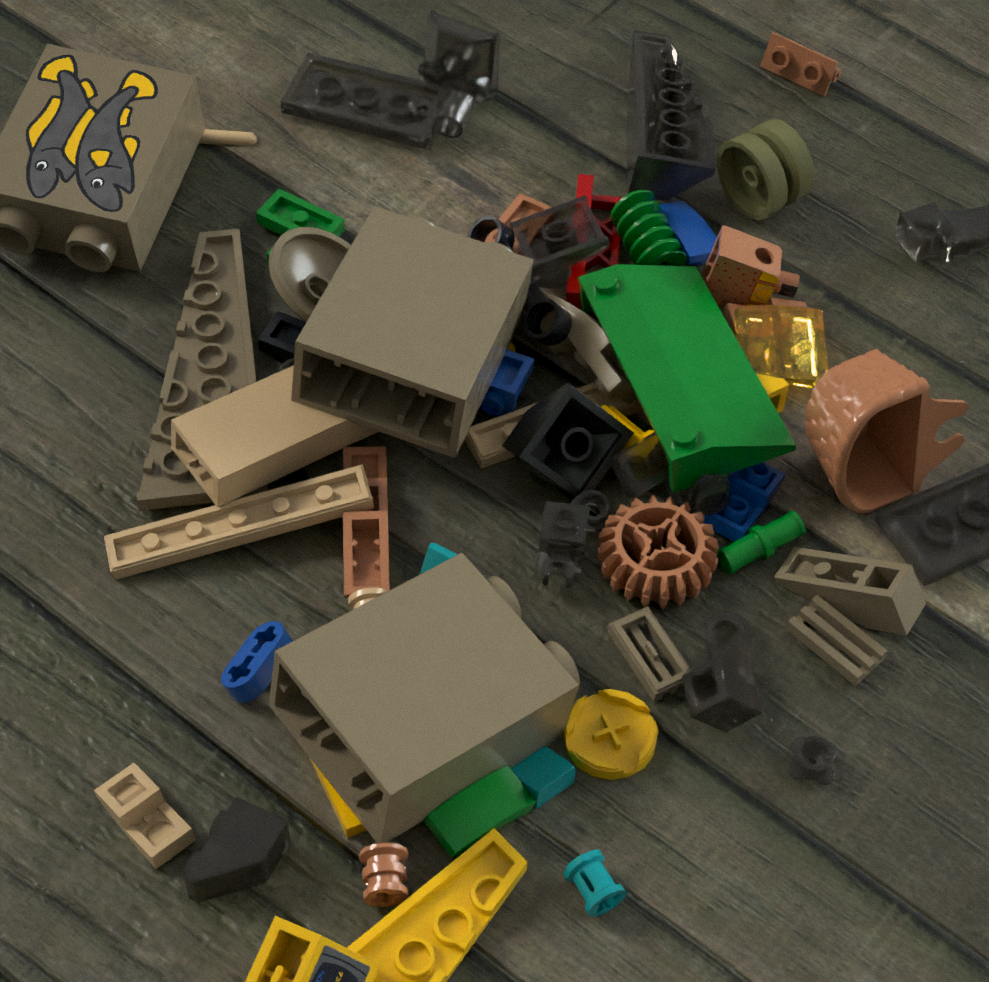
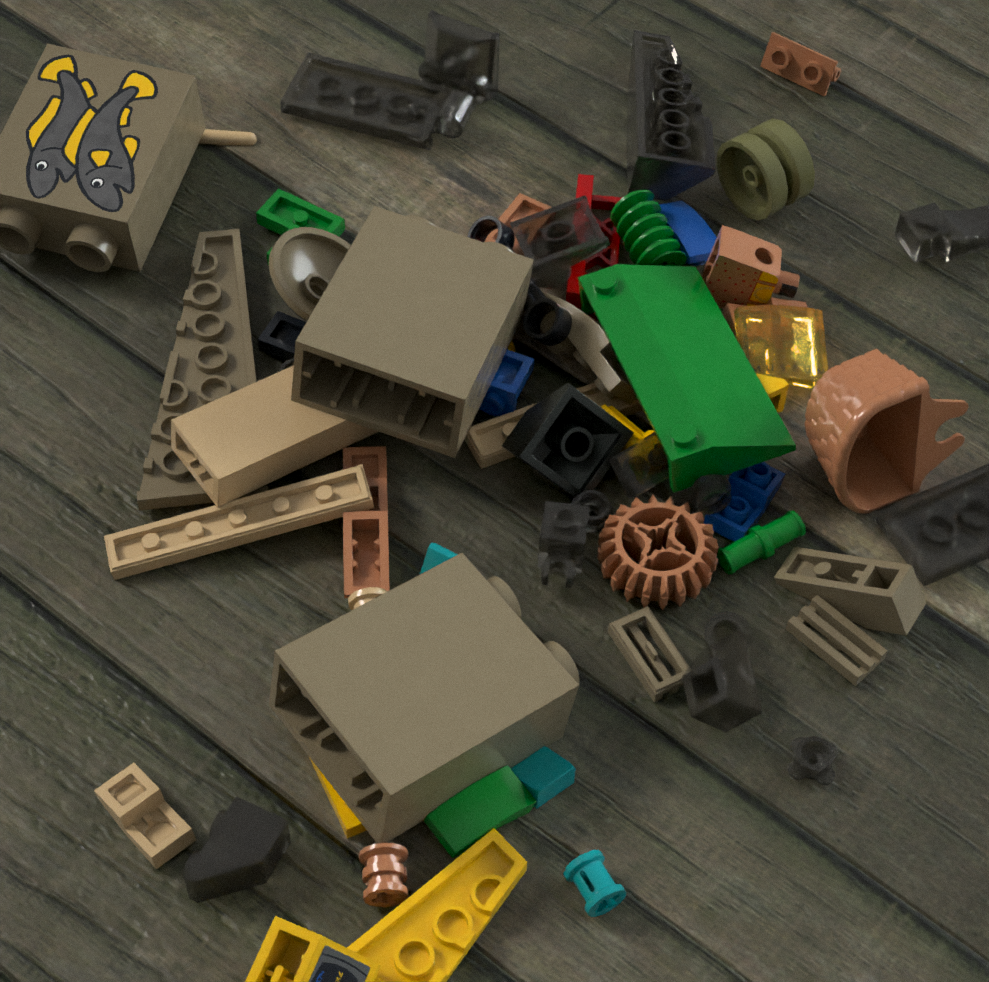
(252, 665): blue beam -> none
(610, 734): yellow tile -> none

